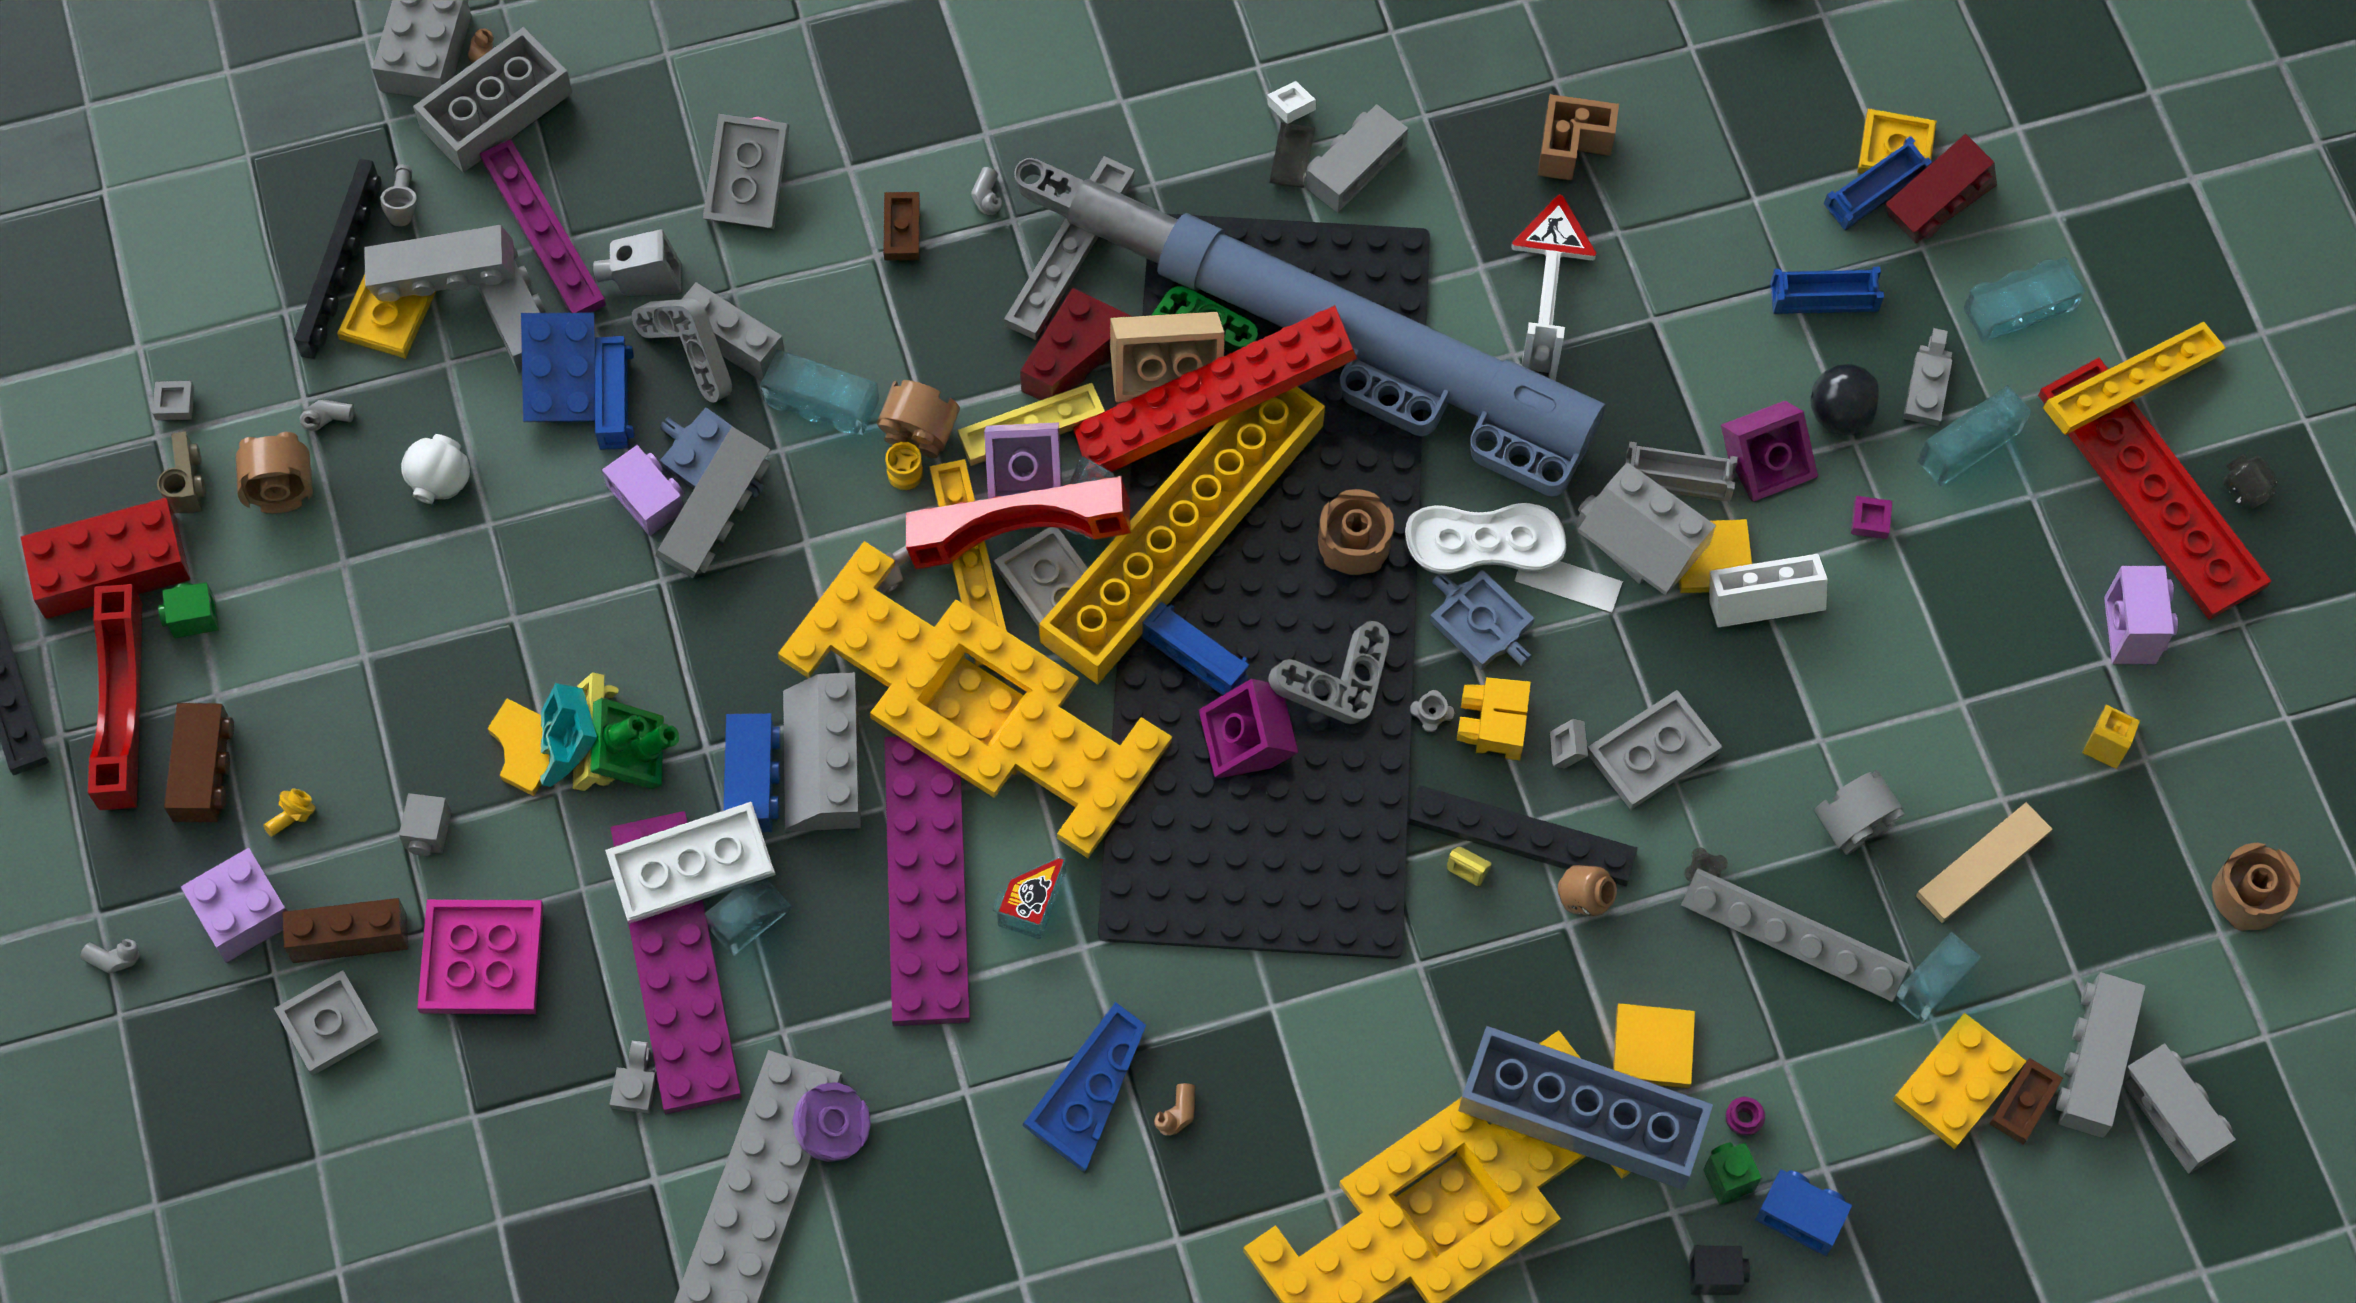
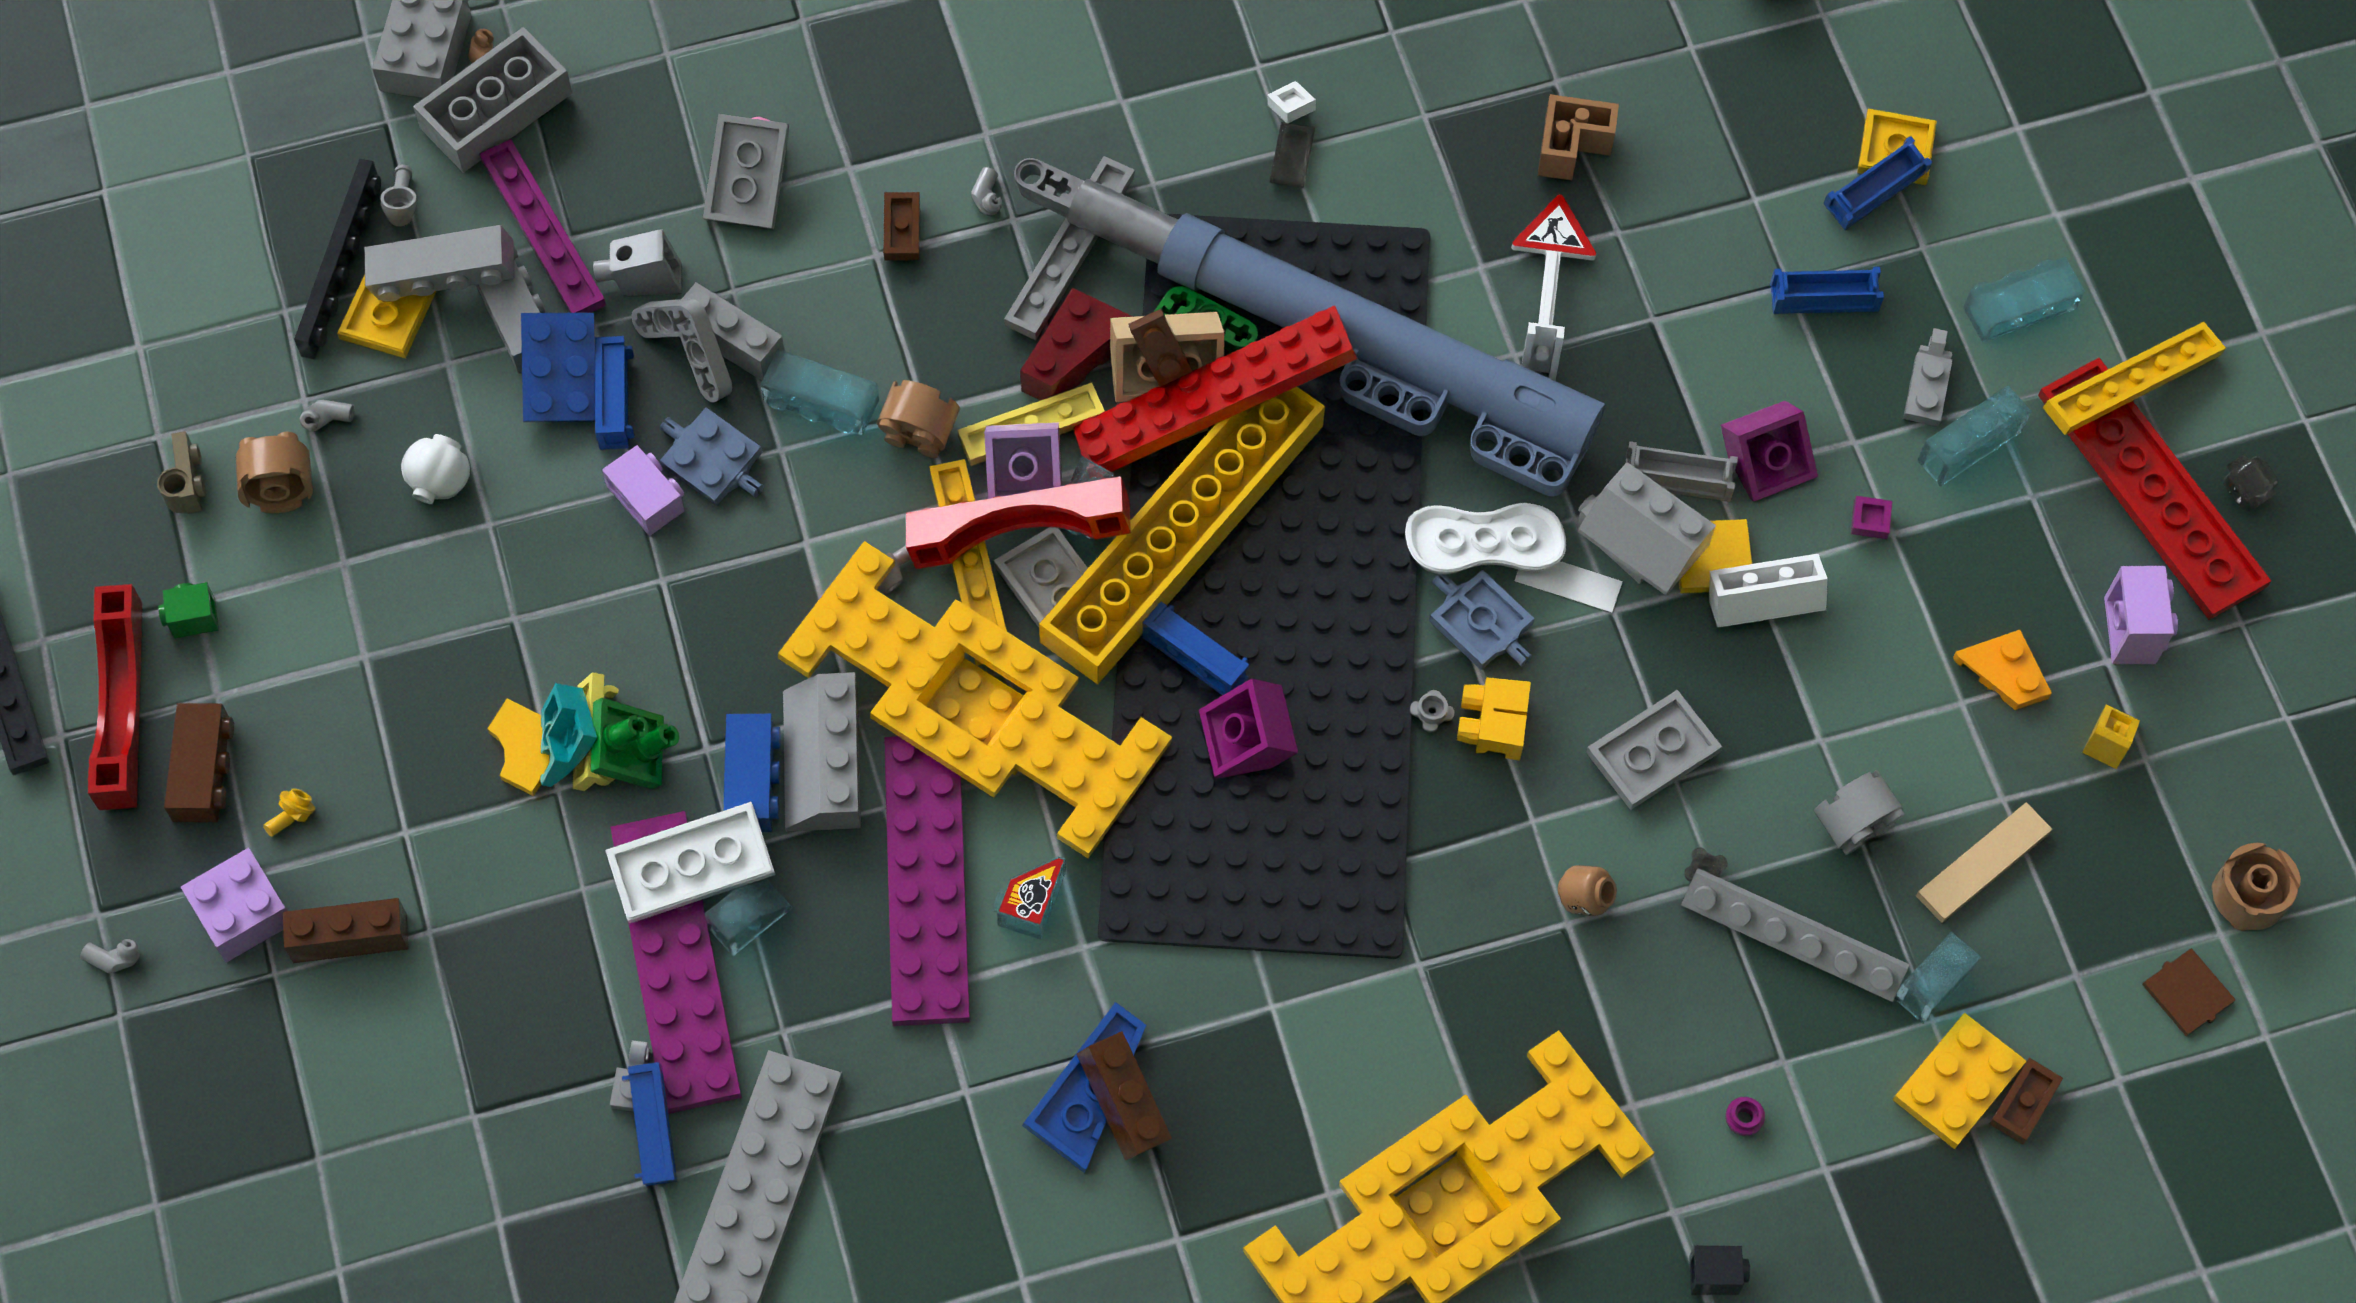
(115, 548): red brick -> none
(173, 400): light grey plate -> none
(327, 1022): light grey plate -> none
(425, 824): light grey brick -> none
(480, 957): dark pink plate -> none
(652, 1124): none -> blue container
(713, 502): light grey brick -> none
(831, 1122): medium lavender tile -> none
(907, 458): yellow wheel -> none
(1123, 1095): none -> reddish brown brick
(1160, 347): none -> reddish brown plate
(1181, 1114): medium nougat arm -> none
(1341, 689): light grey beam -> none
(1355, 532): medium nougat brick -> none
(1356, 157): light grey brick -> none
(1468, 865): light yellow slope -> none
(1519, 834): black plate -> none
(1568, 743): light grey plate -> none
(1585, 1108): sand blue brick -> none
(1655, 1044): yellow tile -> none
(1731, 1172): green brick -> none
(1804, 1211): blue brick -> none
(1845, 399): black helmet -> none
(1943, 189): dark red wedge -> none
(2007, 668): none -> light orange wing
(2100, 1055): light grey brick -> none
(2178, 1108): light grey brick -> none
(2188, 992): none -> reddish brown piece

